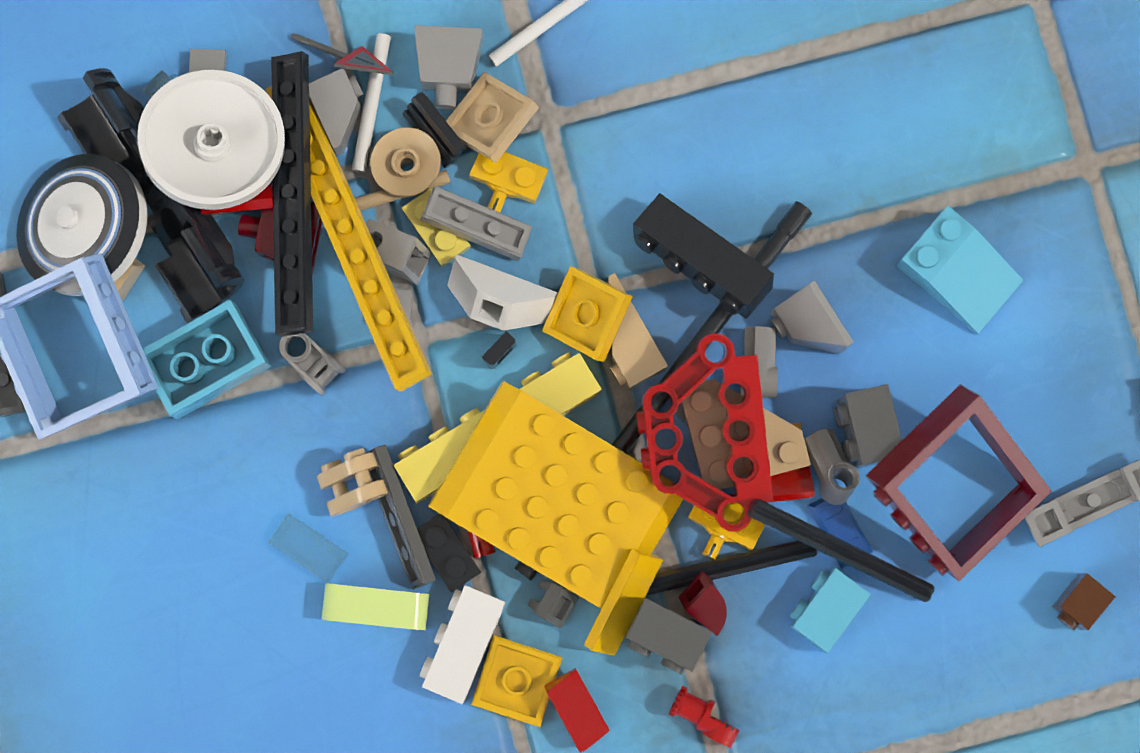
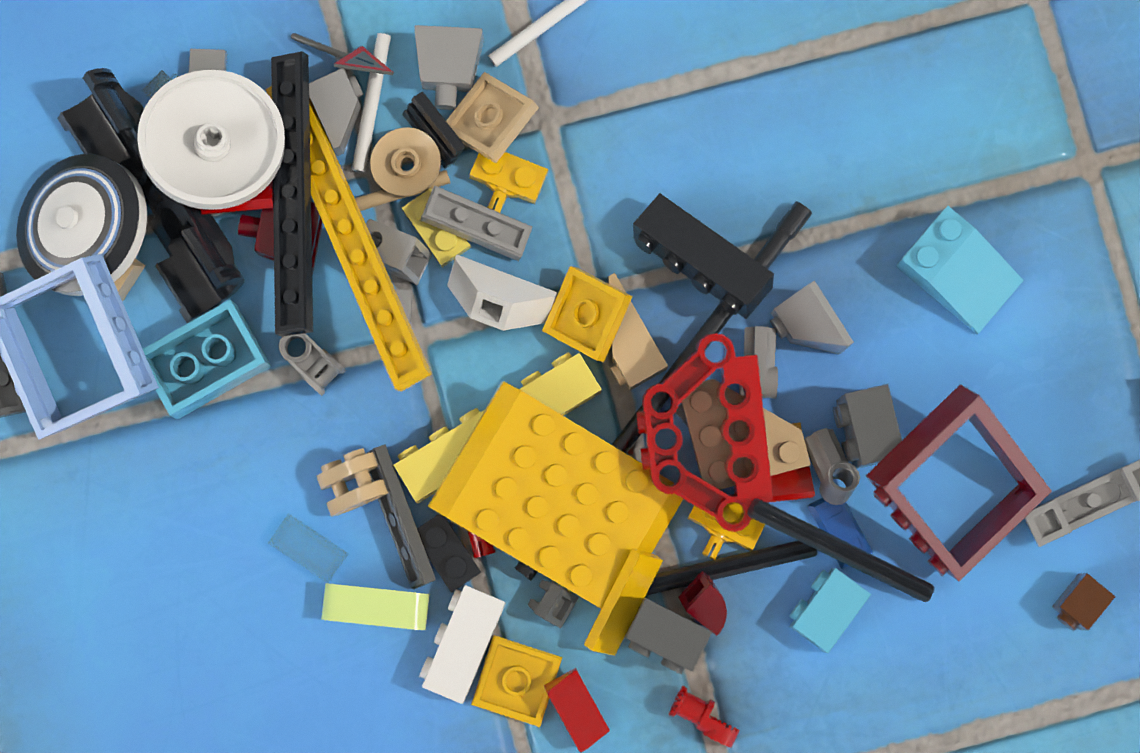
(499, 350): black tile -> none

